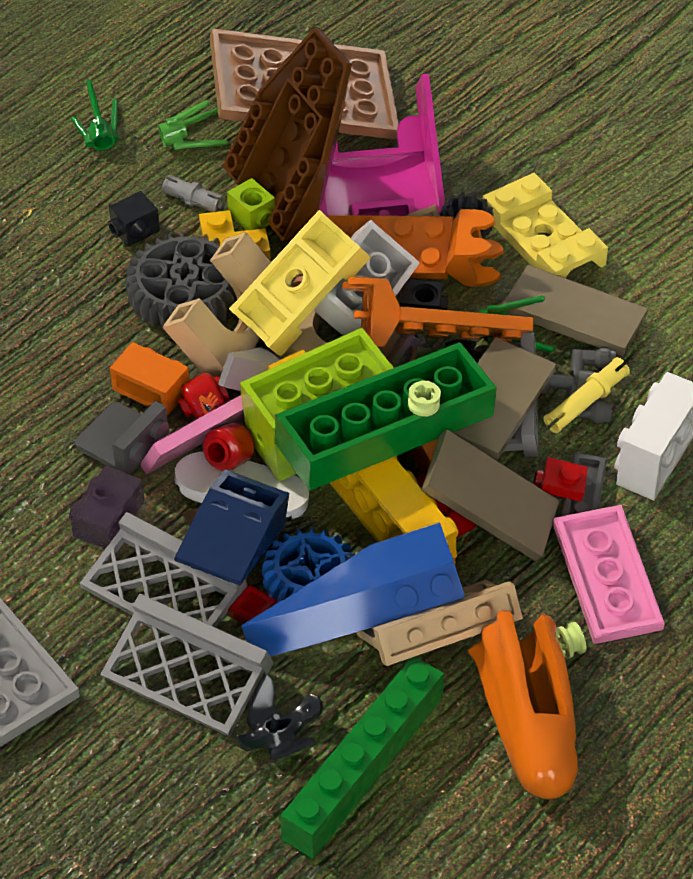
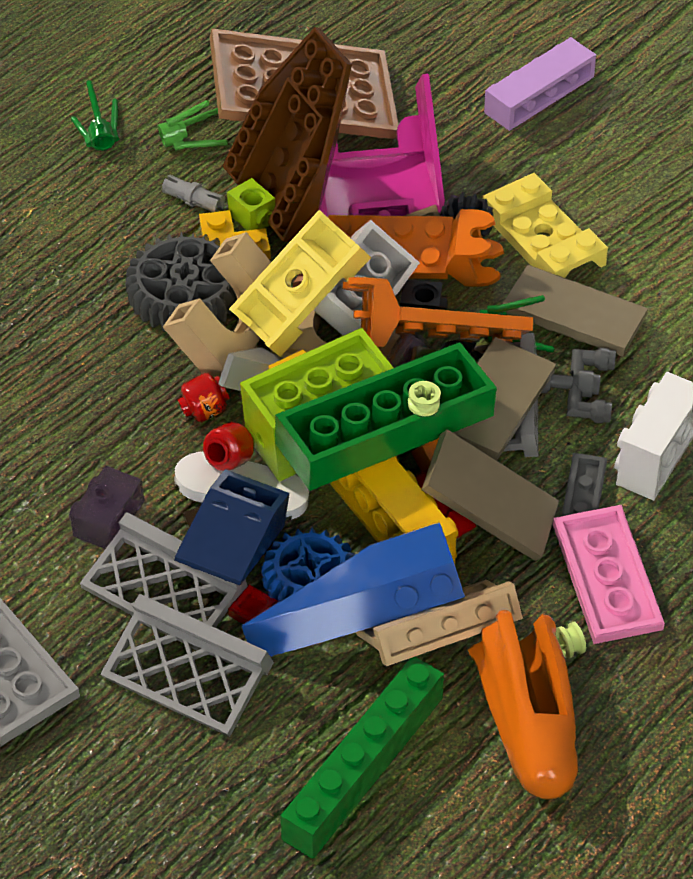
(123, 436): dark grey bracket -> none
(133, 219): black brick -> none
(148, 376): orange brick -> none
(191, 435): bright pink tile -> none
(276, 730): black animal -> none
(539, 83): none -> lavender brick
(562, 479): red bracket -> none
(596, 387): light yellow pin -> none

